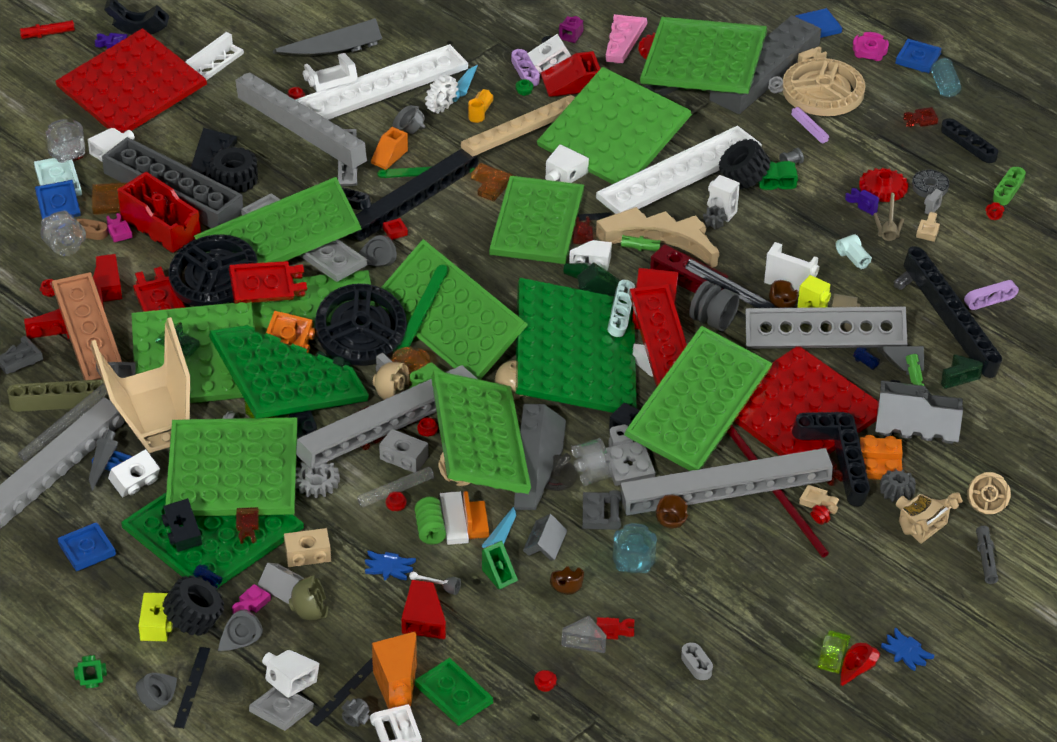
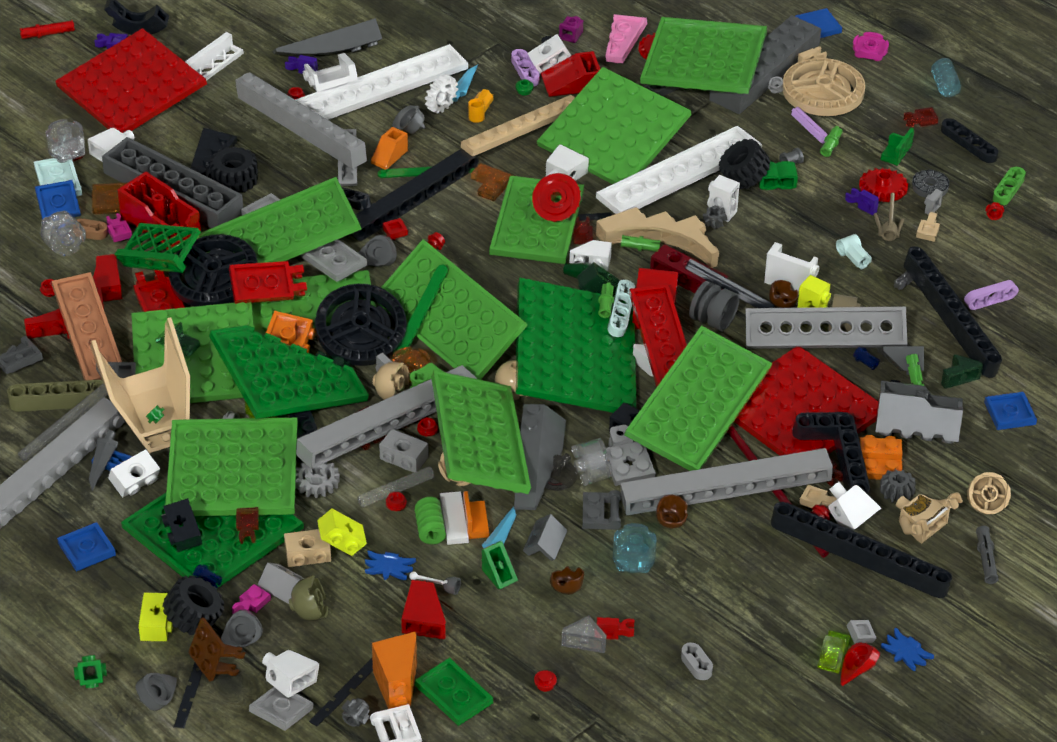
(153, 259): none -> green fence
(155, 414): none -> green plate
(208, 649): none -> reddish brown plate
(298, 63): none -> dark purple plate
(341, 532): none -> neon yellow brick
(436, 240): none -> red plate
(551, 187): none -> red gear
(606, 300): none -> bright green axle
(831, 141): none -> bright green axle
(851, 506): none -> white torso
(861, 550): none -> black beam
(861, 631): none -> light grey plate
(897, 147): none -> green panel
(918, 55): blue plate -> none
(1010, 410): none -> blue tile

